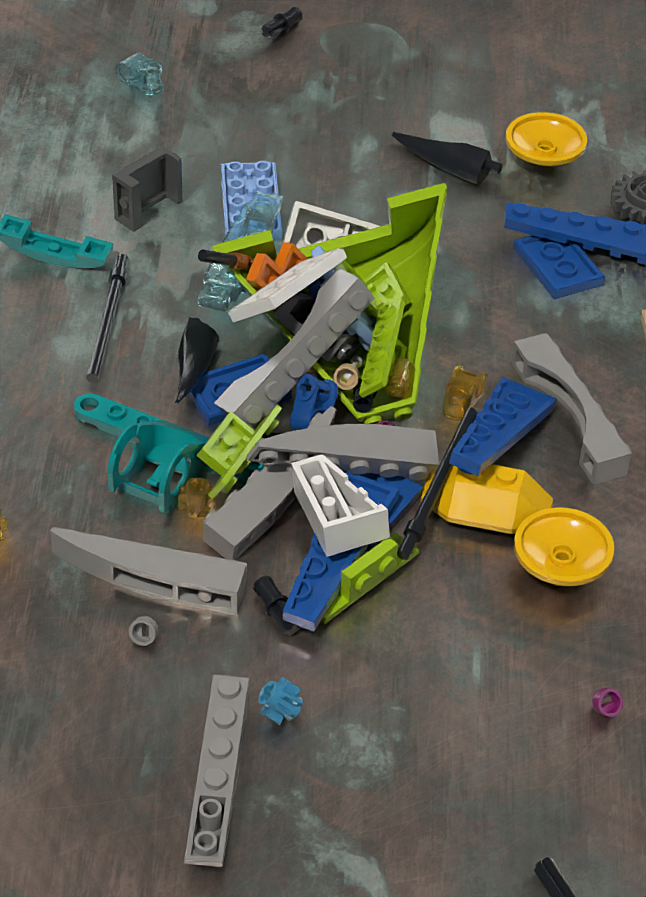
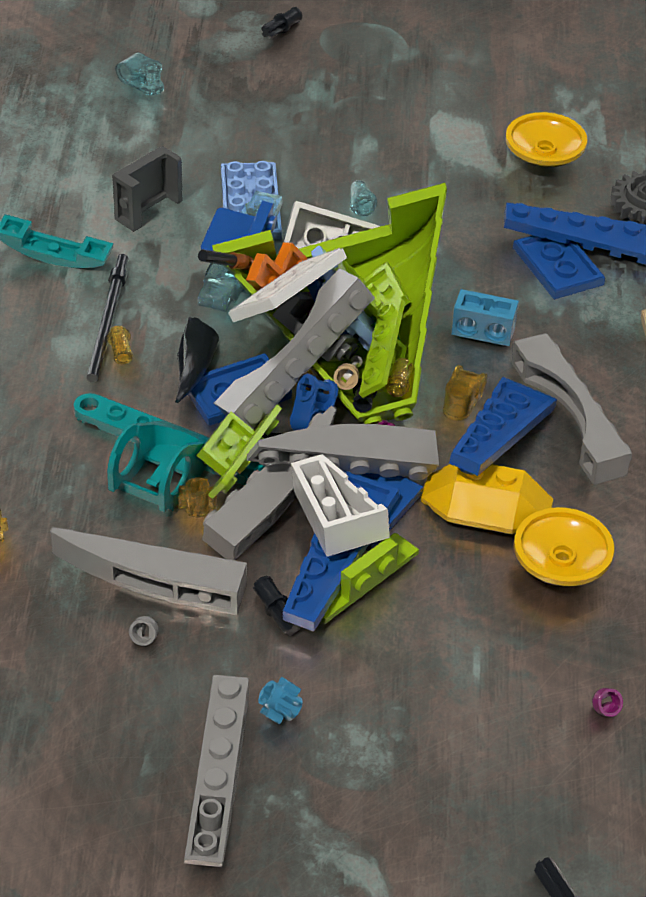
(119, 339): none -> clear yellow pin
(233, 225): none -> blue bracket
(362, 199): none -> clear light blue cone
(416, 527): black bar -> none
(455, 158): black piece -> none
(484, 317): none -> dark azure brick

